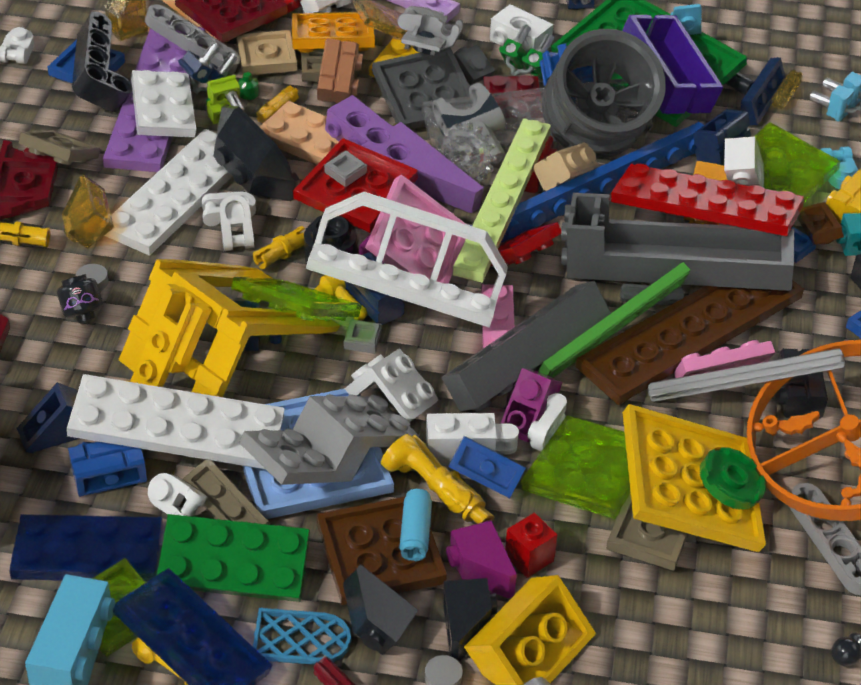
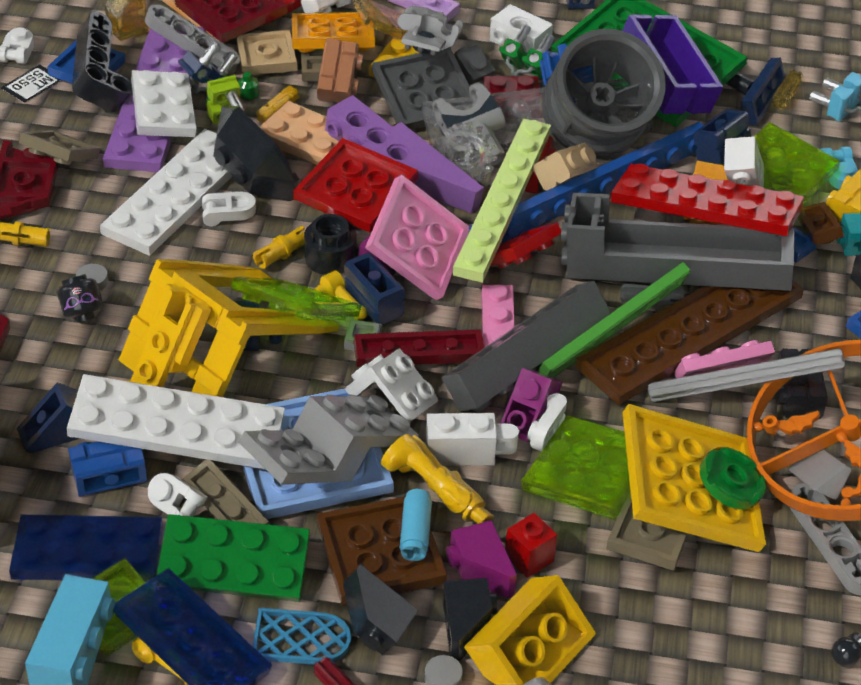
(30, 83): none -> sticker
(87, 213): clear yellow slope -> none
(236, 213): white plate -> none
(345, 168): light grey tile -> none
(402, 284): white plate -> none
(421, 347): none -> dark red plate
(486, 466): blue plate -> none
(690, 17): medium azure bracket -> none
(822, 473): none -> light grey slope

